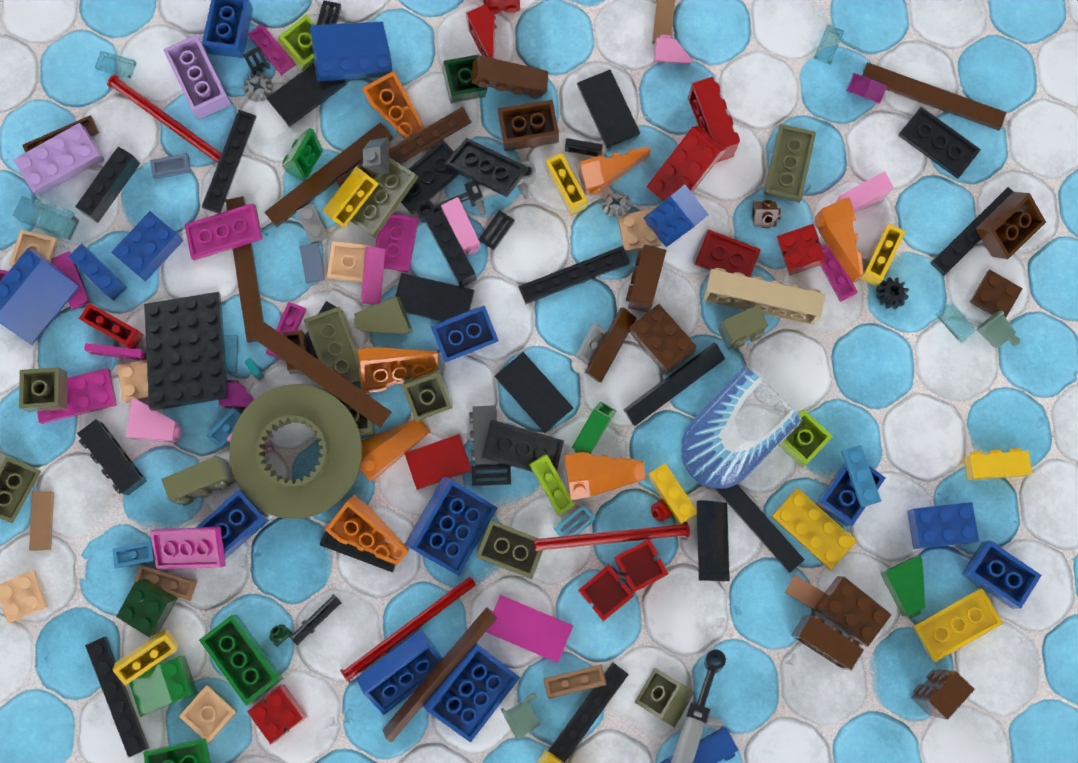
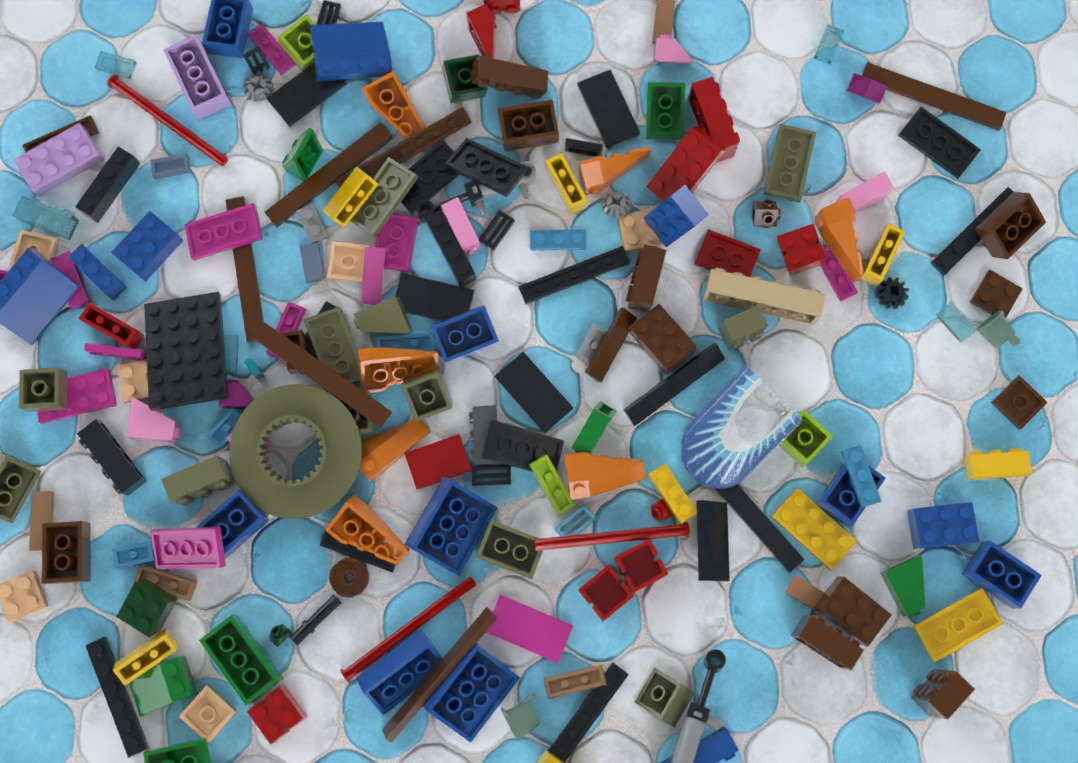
(65, 552): none -> reddish brown brick
(229, 161): black tile -> none
(343, 568): none -> reddish brown plate
(376, 156): dark grey slope -> none
(416, 341): none -> dark azure plate
(557, 240): none -> dark azure plate
(665, 110): none -> green slope
(1019, 402): none -> reddish brown plate

